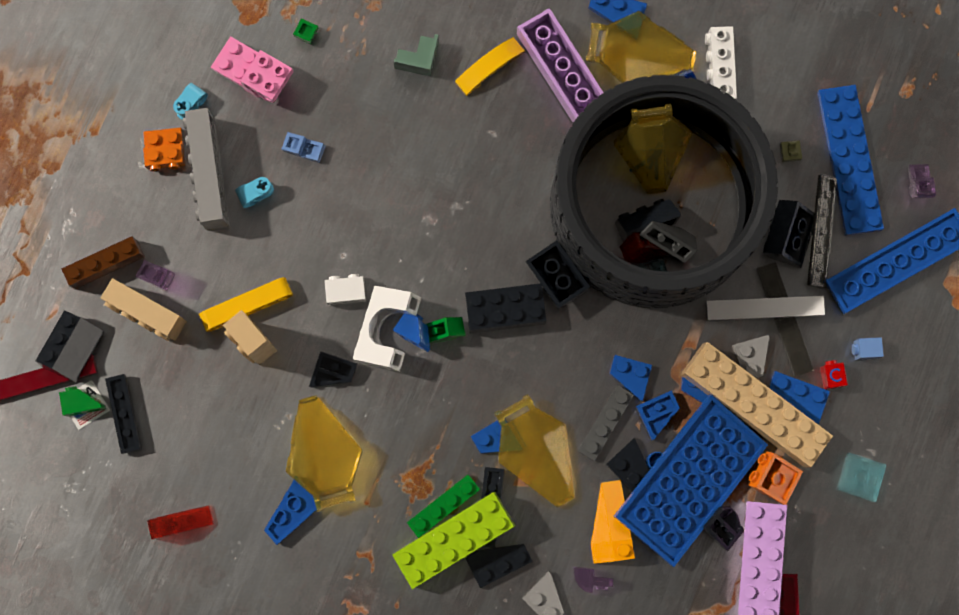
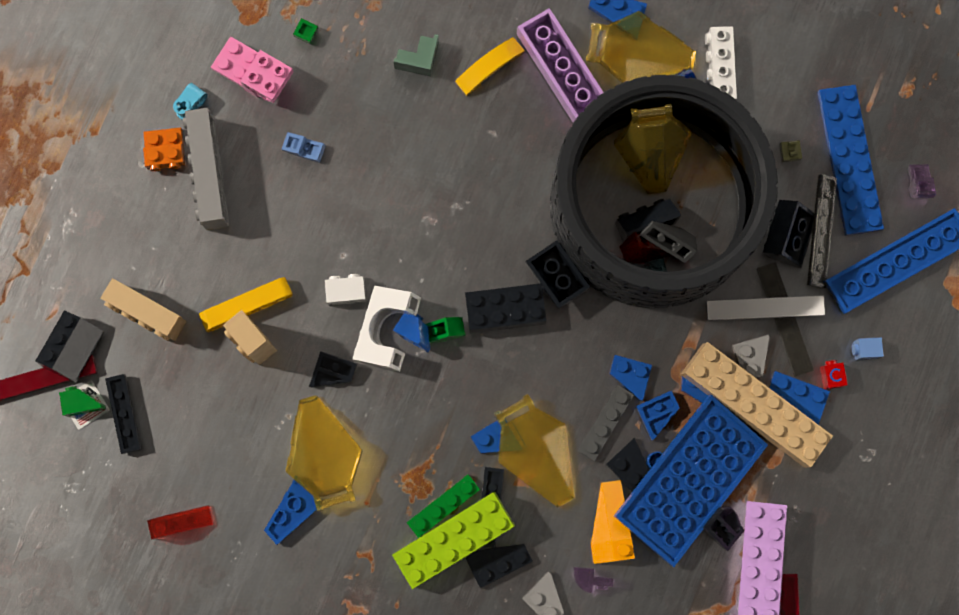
(103, 262): reddish brown brick -> none
(155, 275): clear purple brick -> none
(252, 192): medium azure piece -> none
(775, 477): orange plate -> none
(861, 477): clear light blue plate -> none

